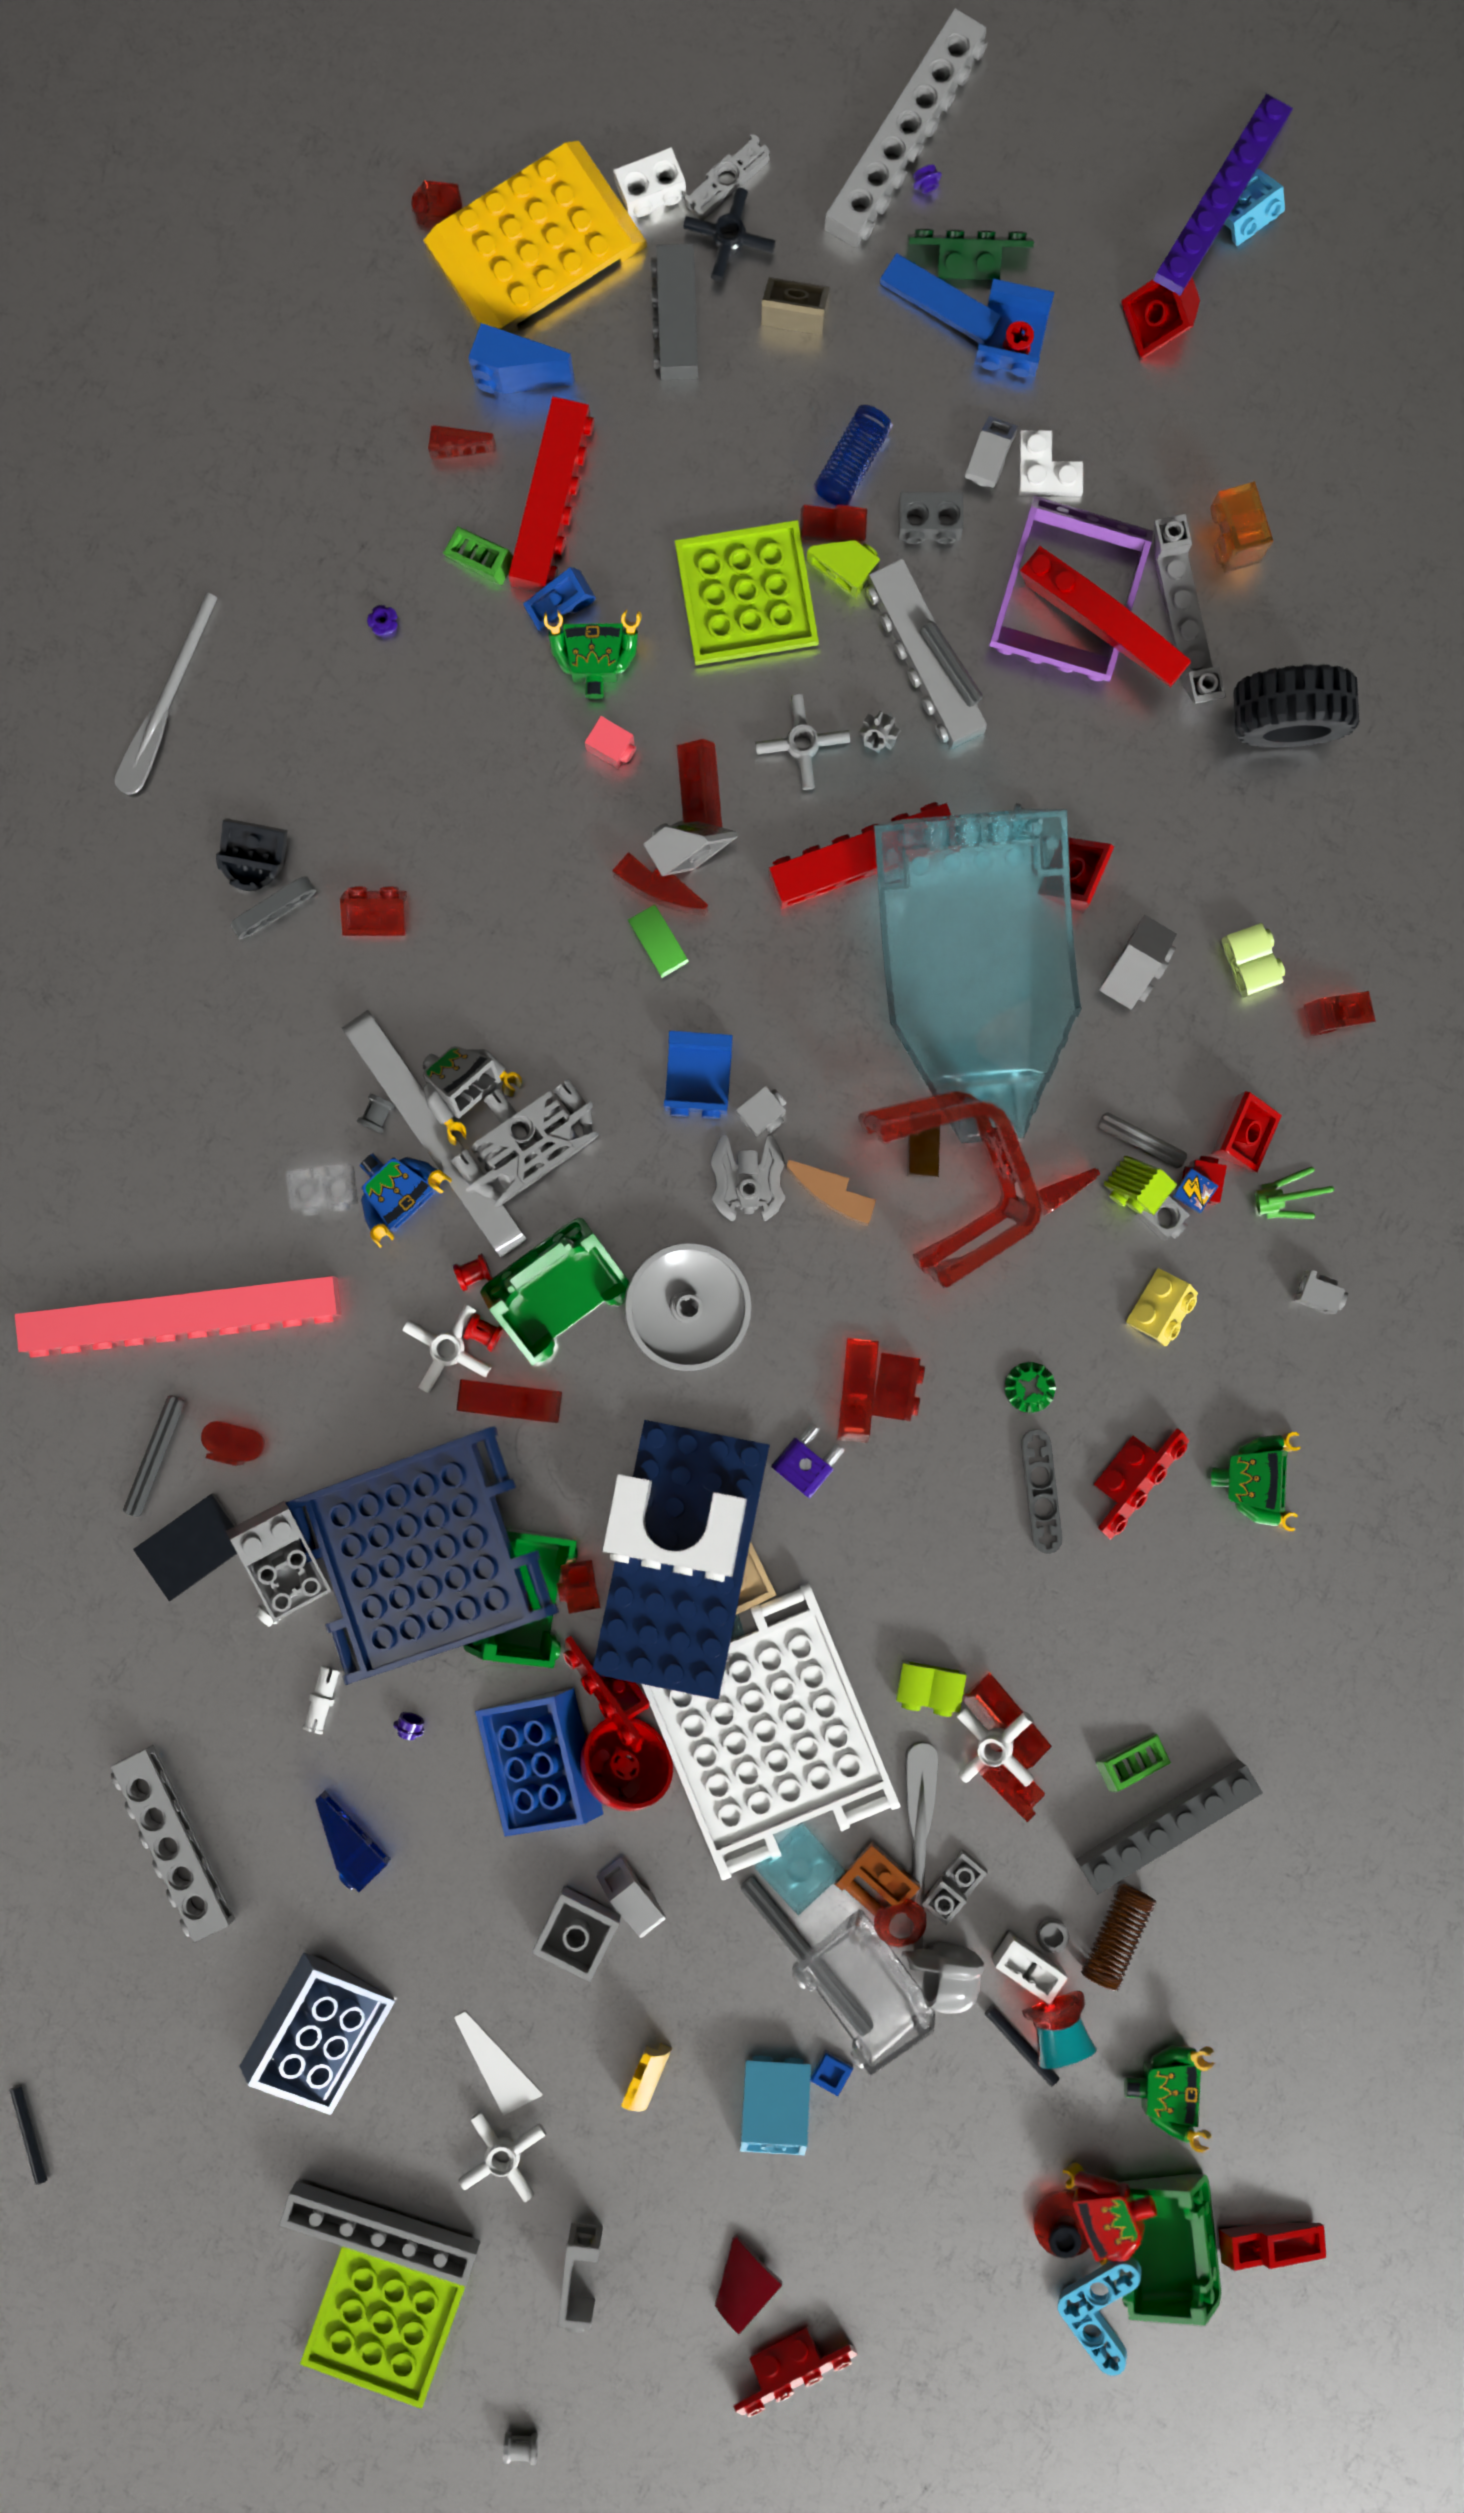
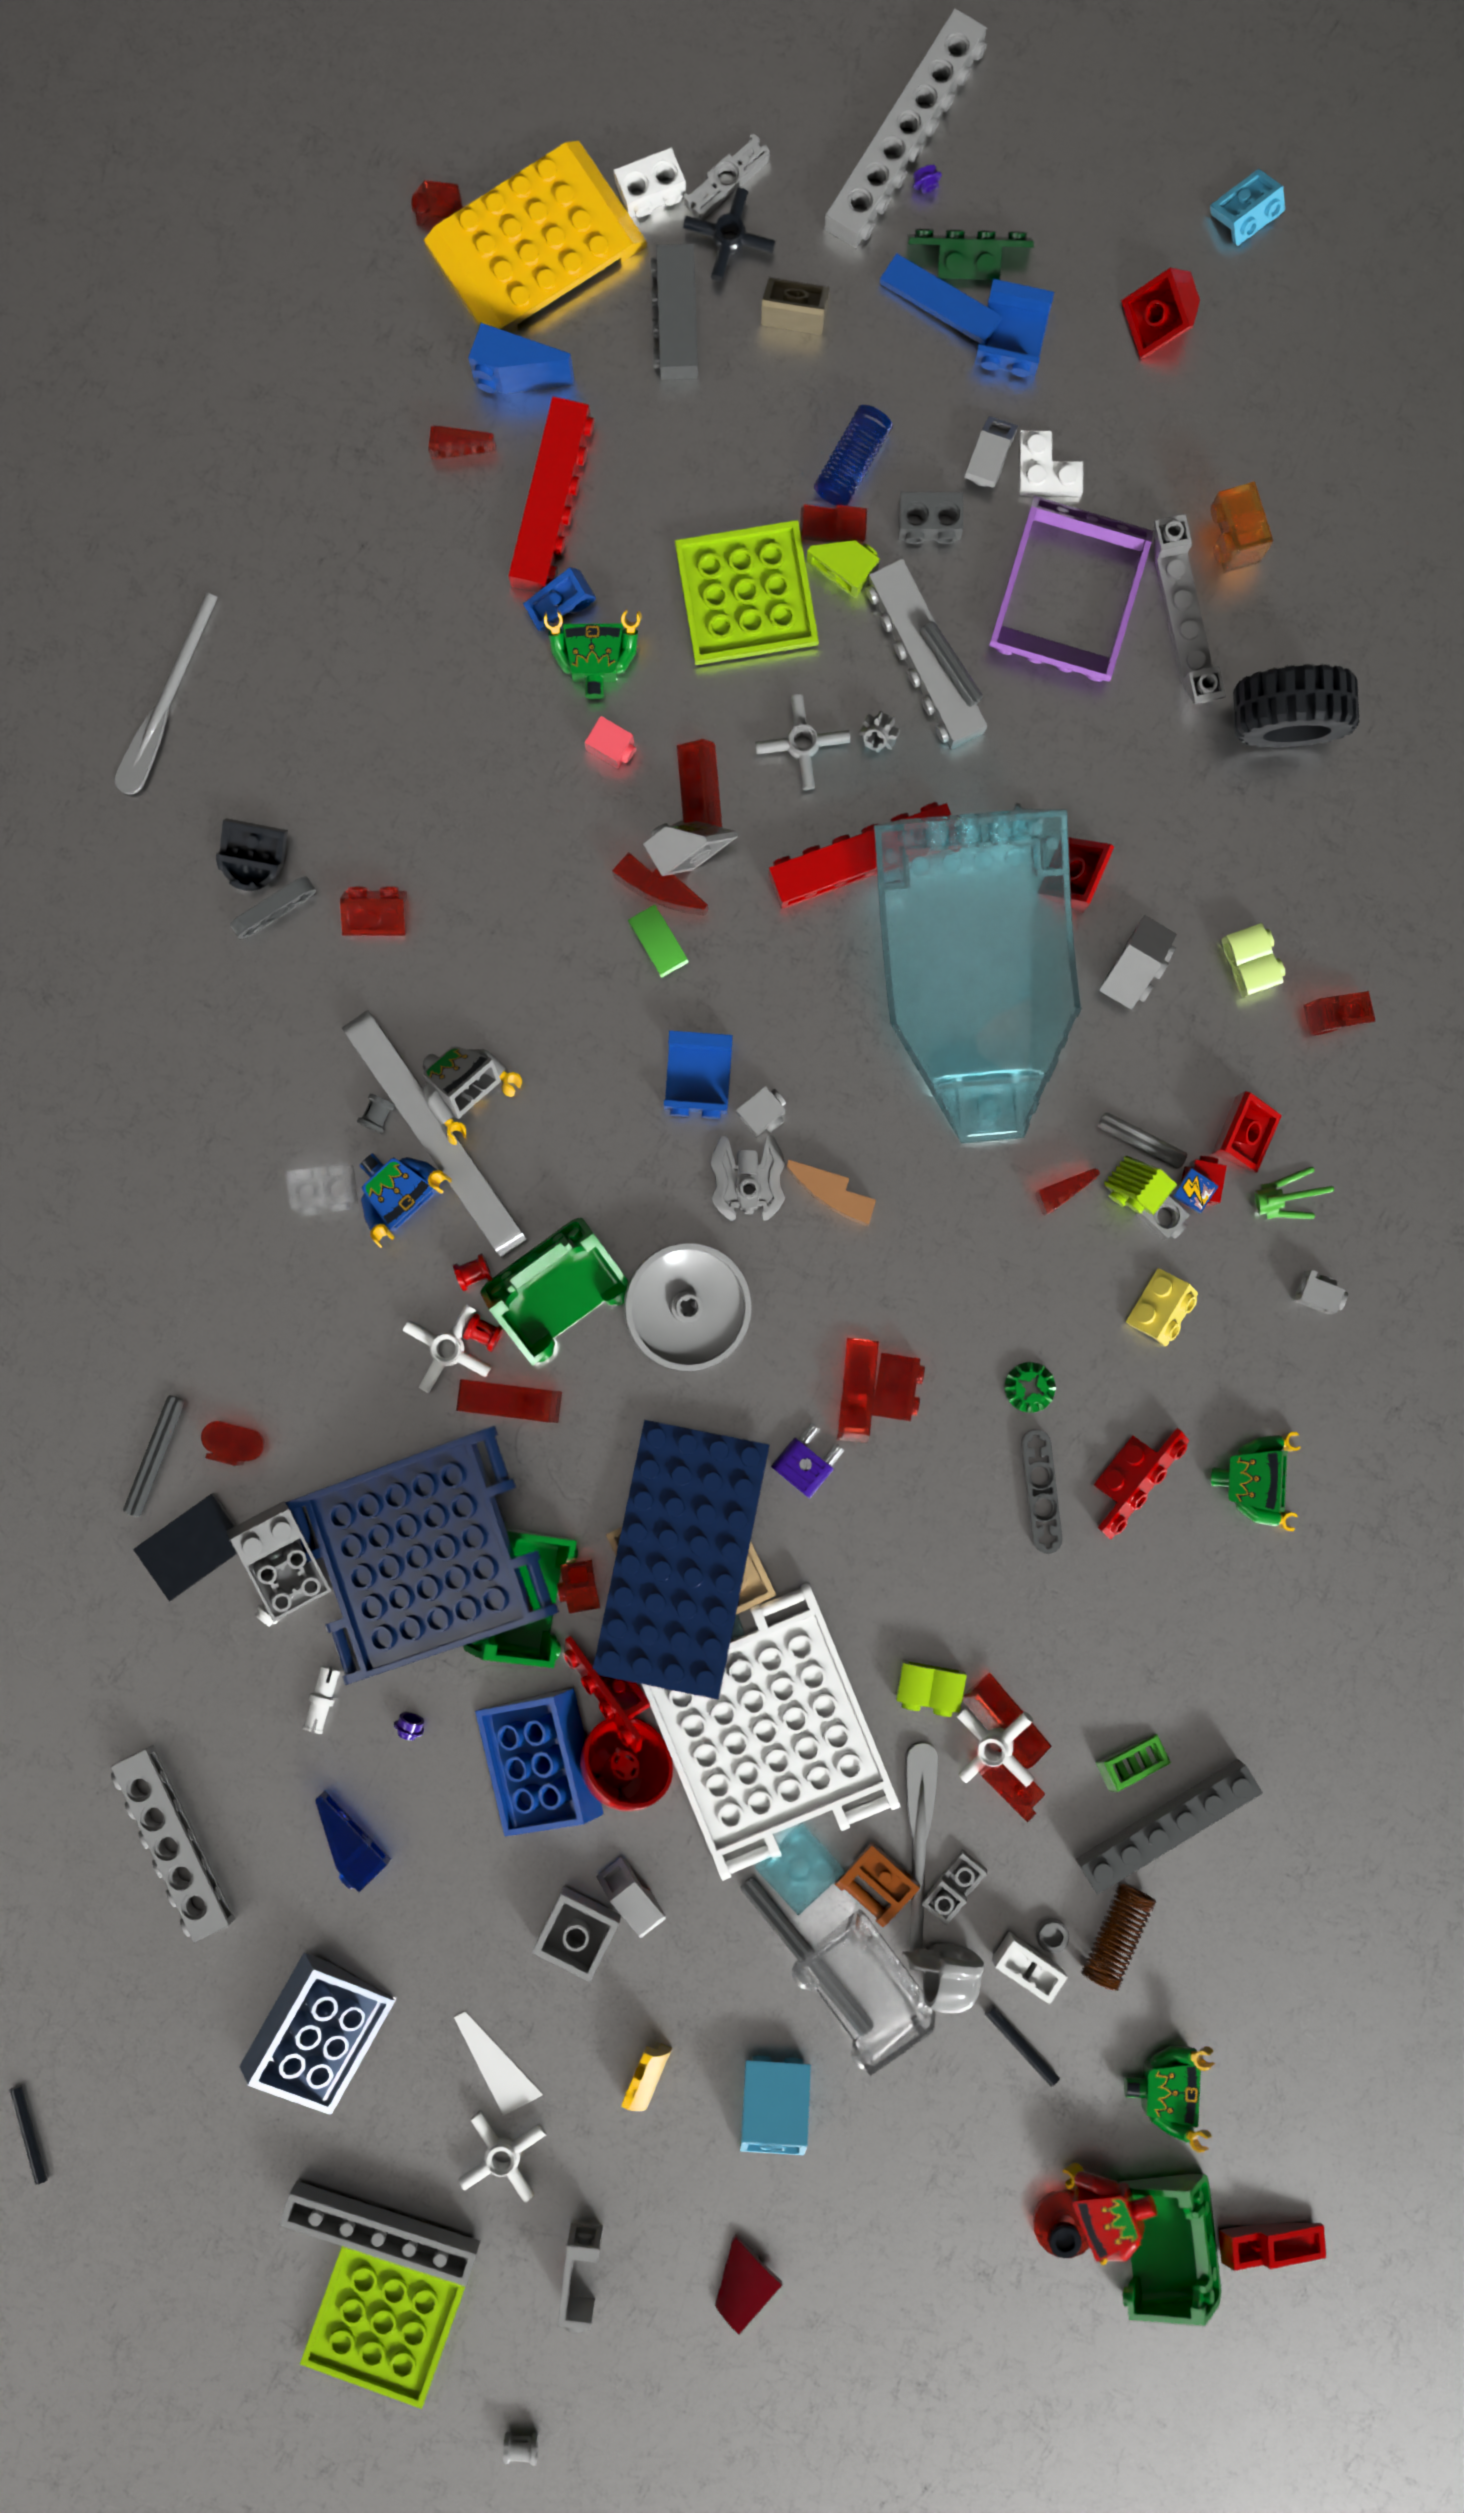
(177, 1315): coral brick -> none
(386, 627): dark purple plate -> none
(497, 564): bright green slope -> none
(536, 1160): light grey piece -> none
(629, 1536): white arch -> none
(789, 2366): red bracket -> none
(831, 2072): blue tile -> none
(913, 1911): clear red piece -> none
(924, 1153): dark brown slope -> none
(1007, 1163): clear red windscreen -> none
(1014, 333): red bush -> none
(1061, 2031): hat -> none
(1088, 2311): medium azure beam -> none
(1103, 615): red slope -> none
(1223, 194): dark purple plate -> none

